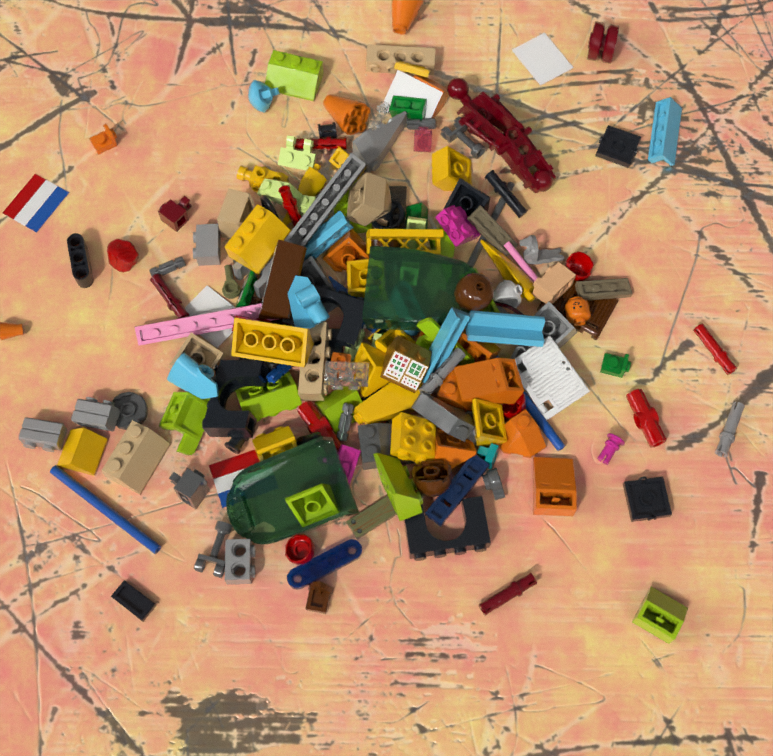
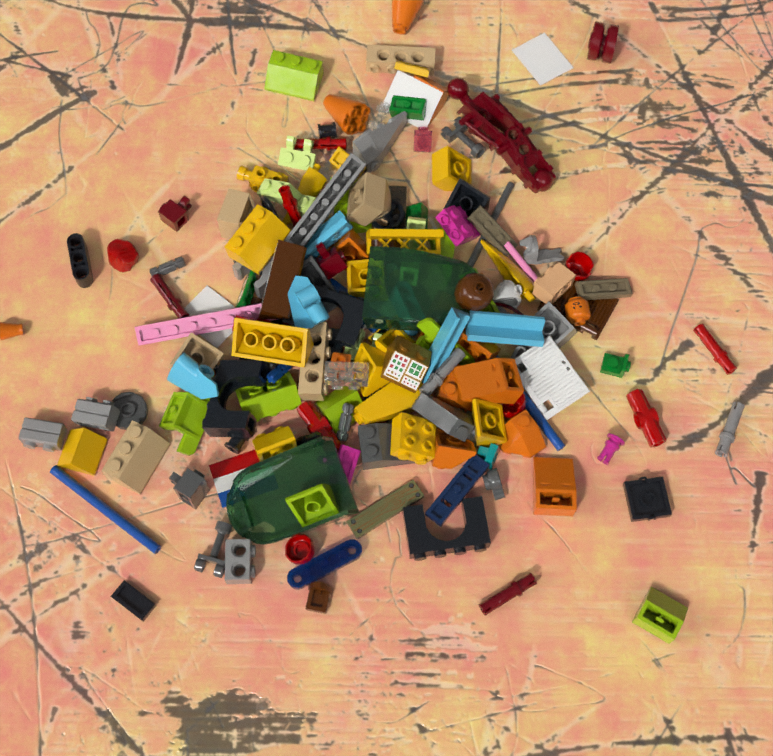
(35, 202): sticker -> none
(104, 140): orange bracket -> none
(207, 244): light grey brick -> none
(231, 288): olive plate -> none
(261, 95): medium azure piece -> none
(331, 260): none -> dark red brick
(398, 486): lime slope -> none
(413, 124): dark grey piece -> none
(432, 477): reddish brown cylinder -> none
(501, 188): black pin -> none
(618, 146): black plate -> none
(665, 131): medium azure panel -> none

